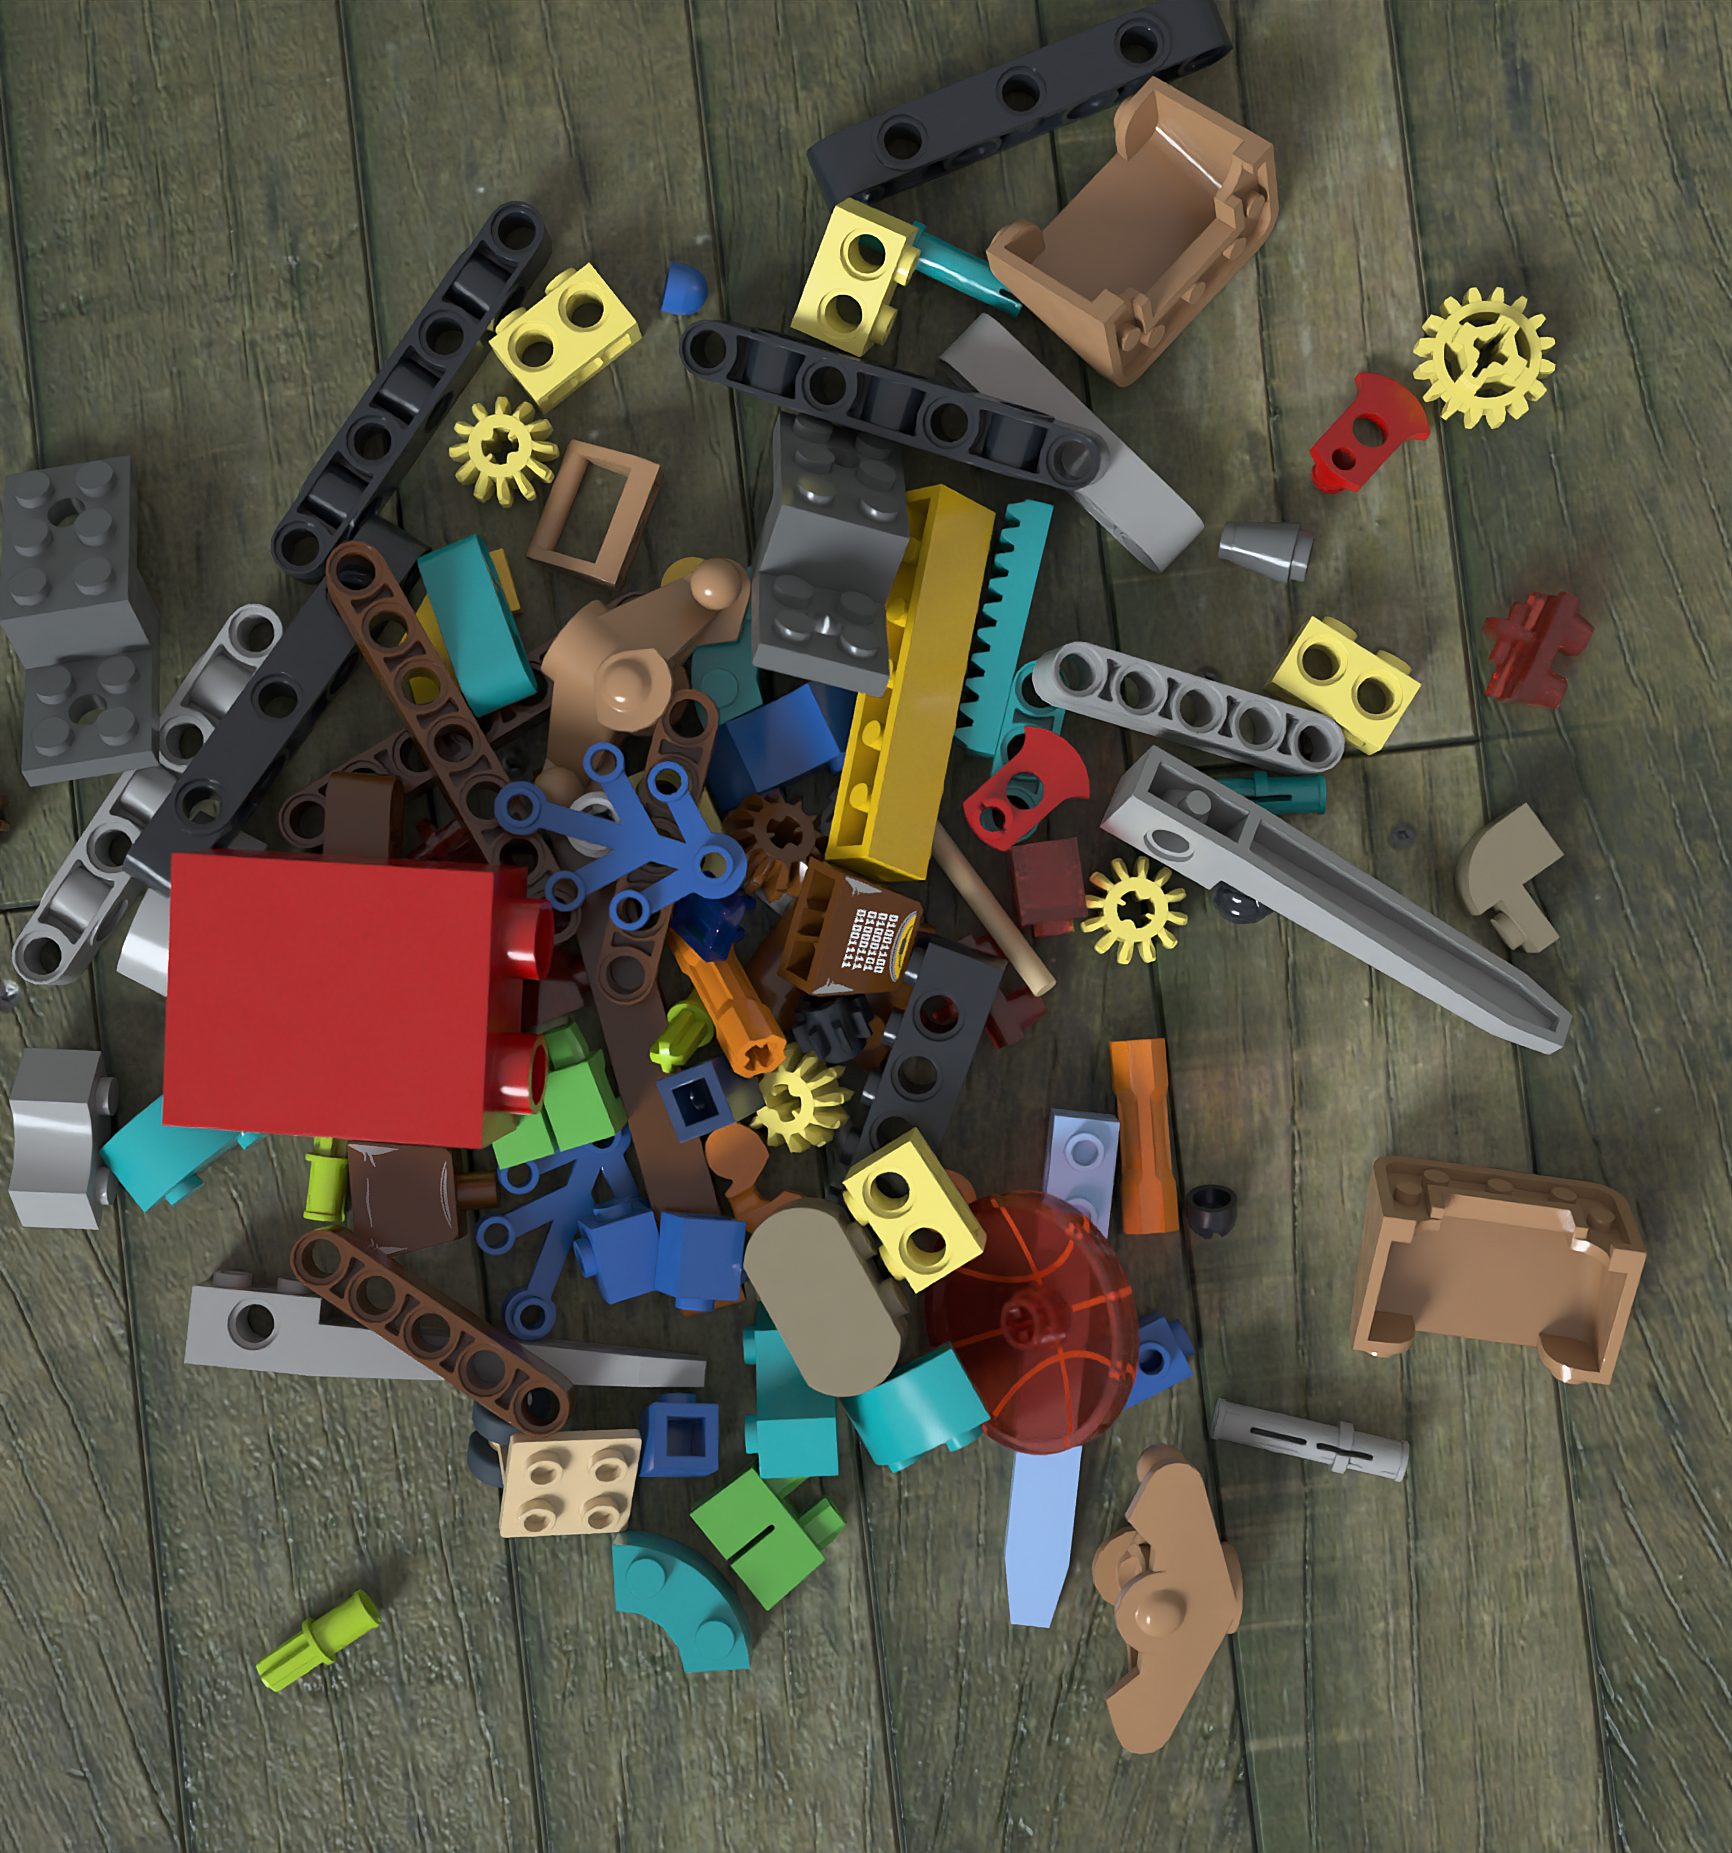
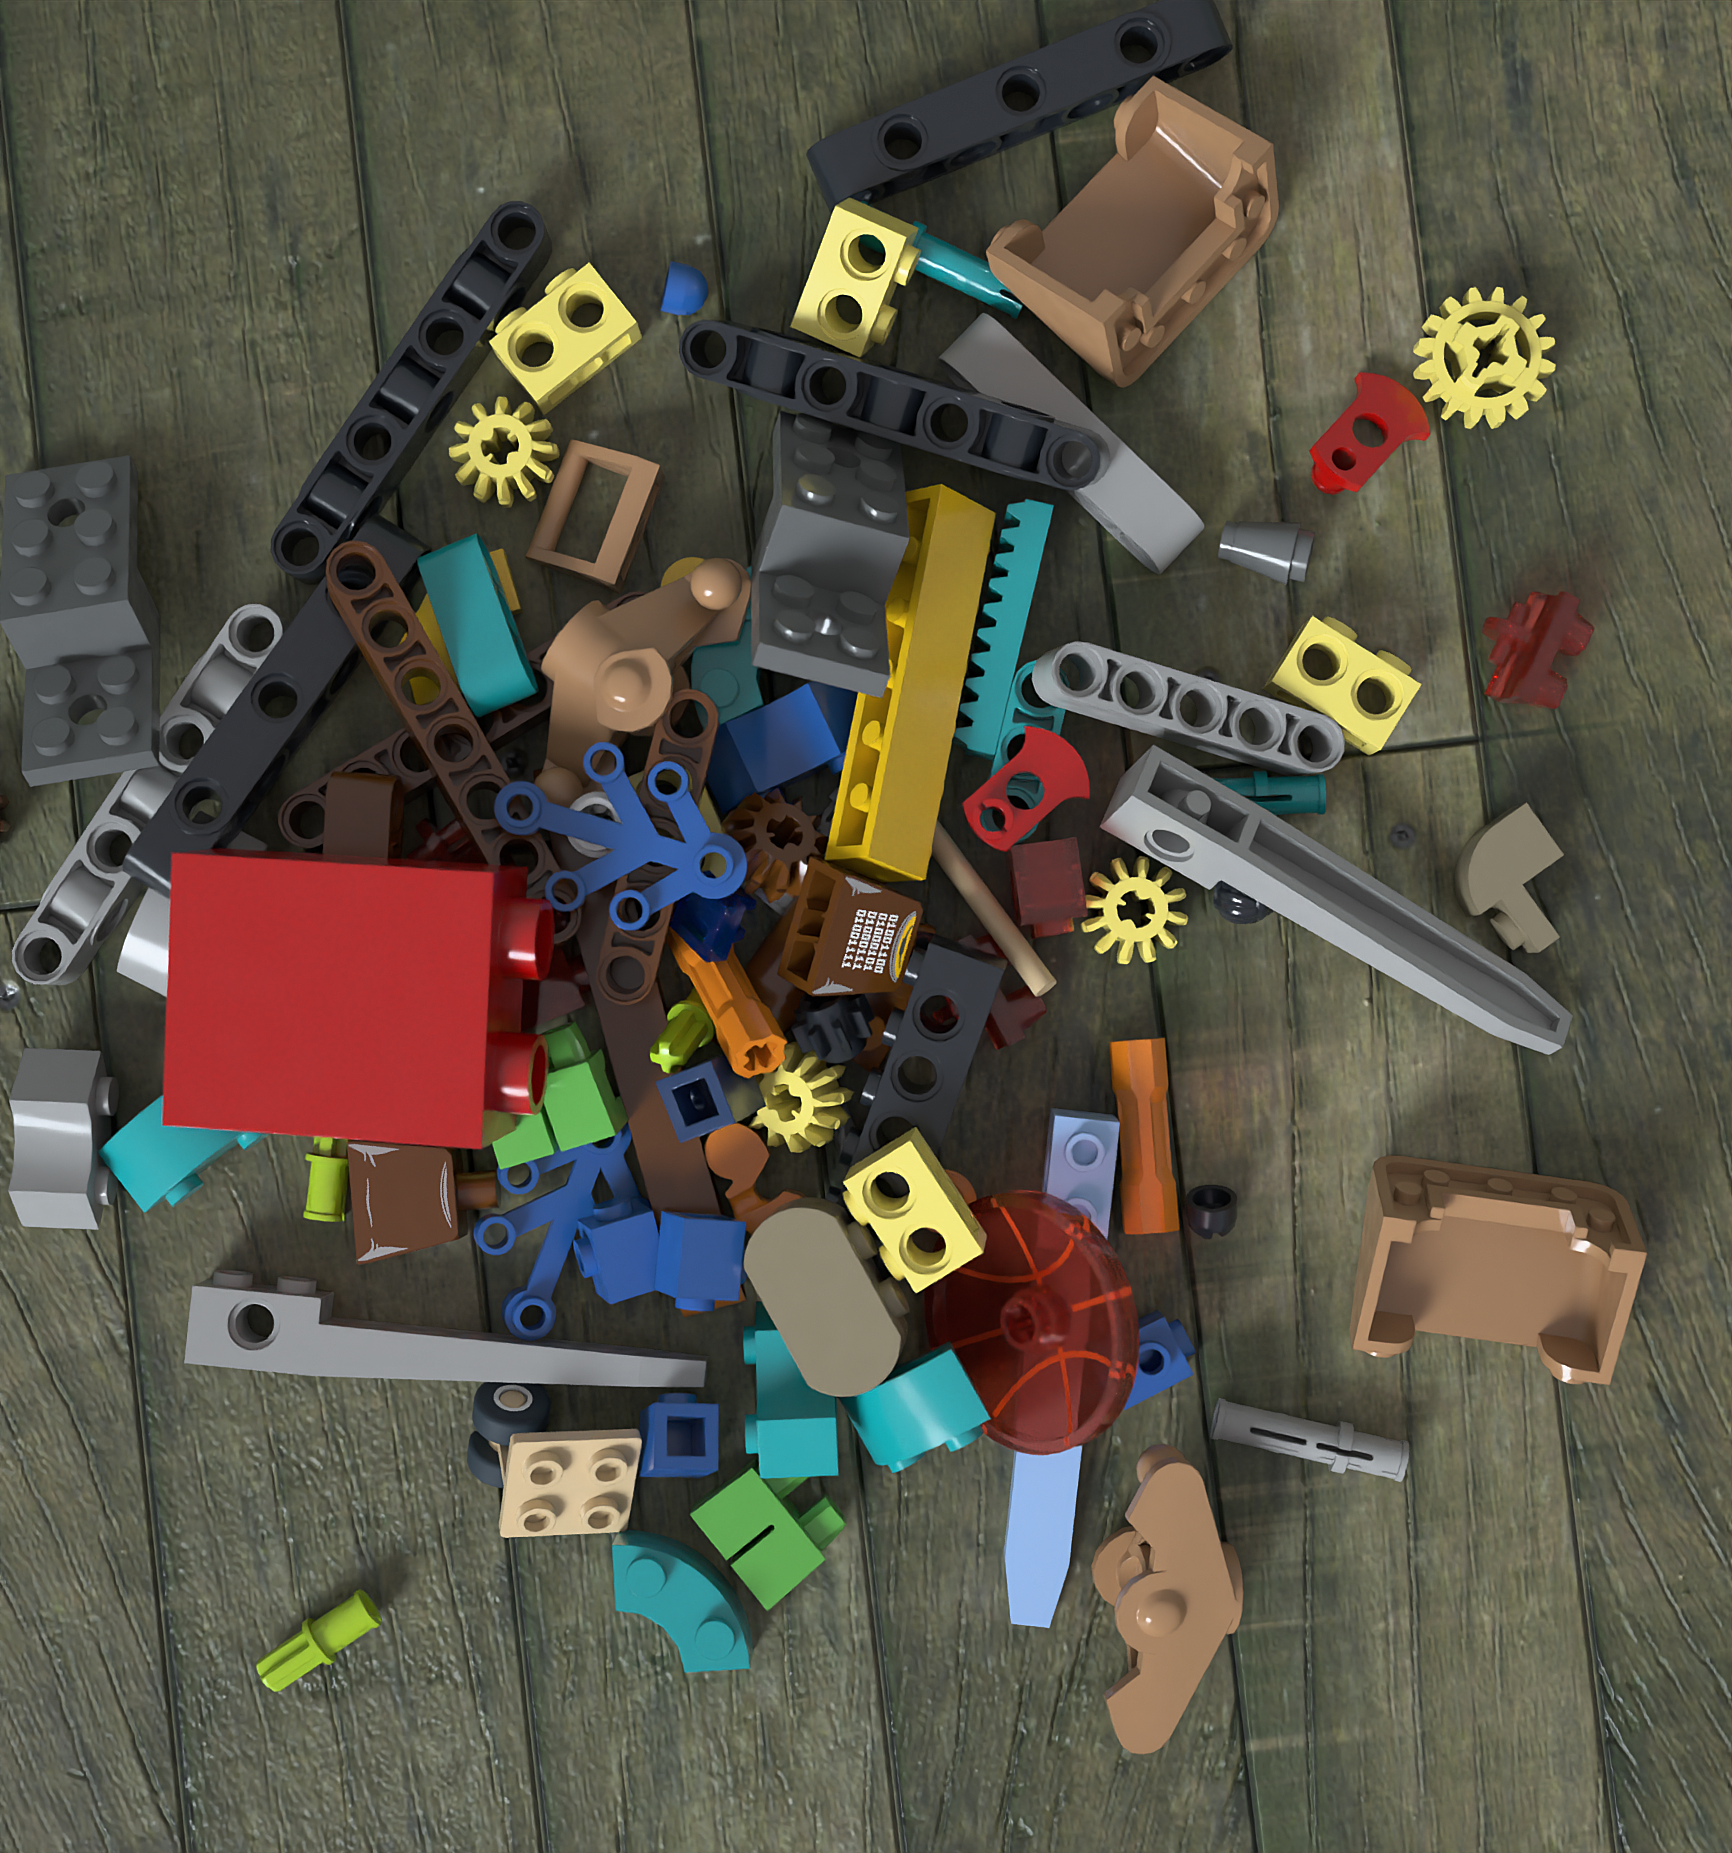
(402, 1329): reddish brown beam -> none

